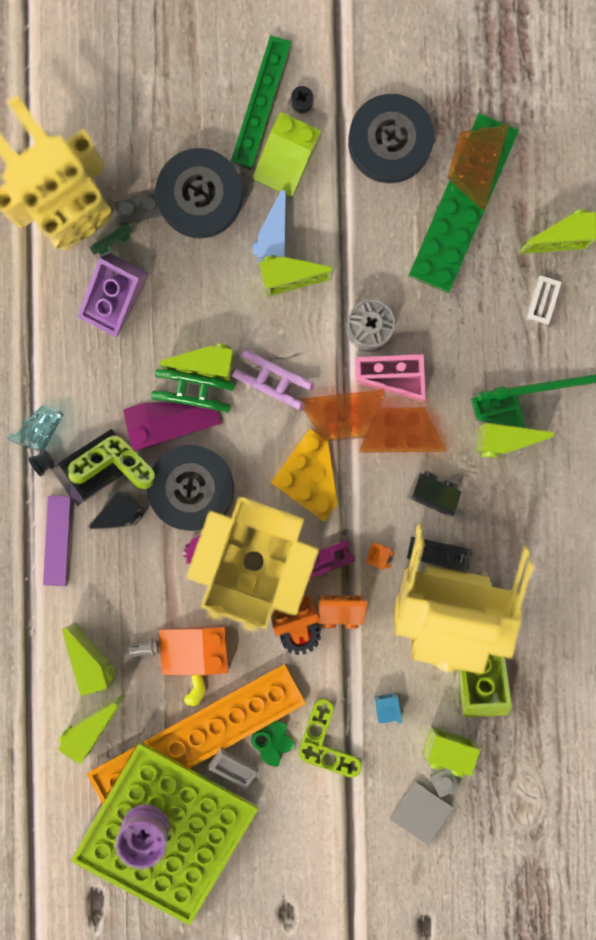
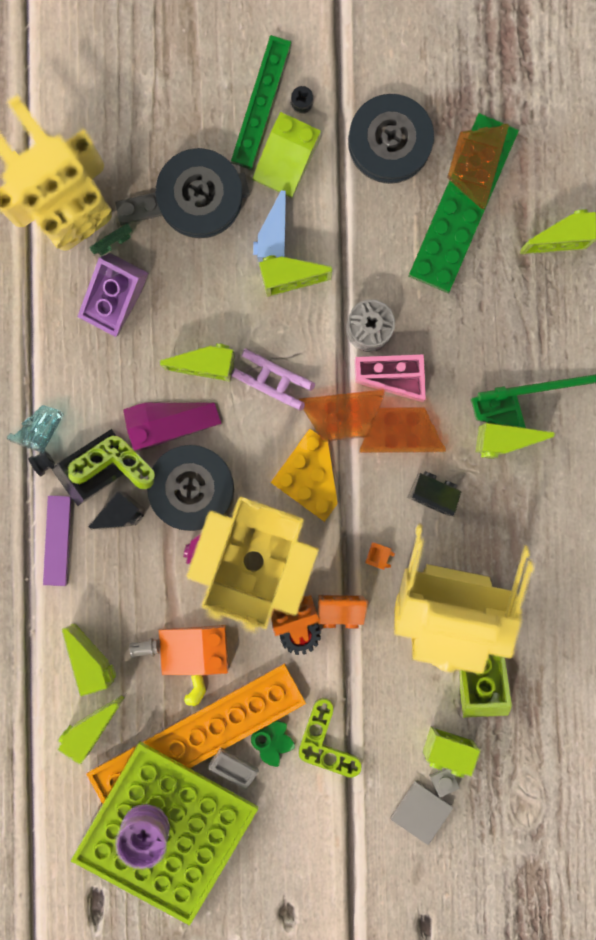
(204, 382): green piece -> none
(326, 560): magenta plate -> none
(388, 708): dark azure panel -> none
(441, 554): black plate -> none
(537, 318): white tile -> none

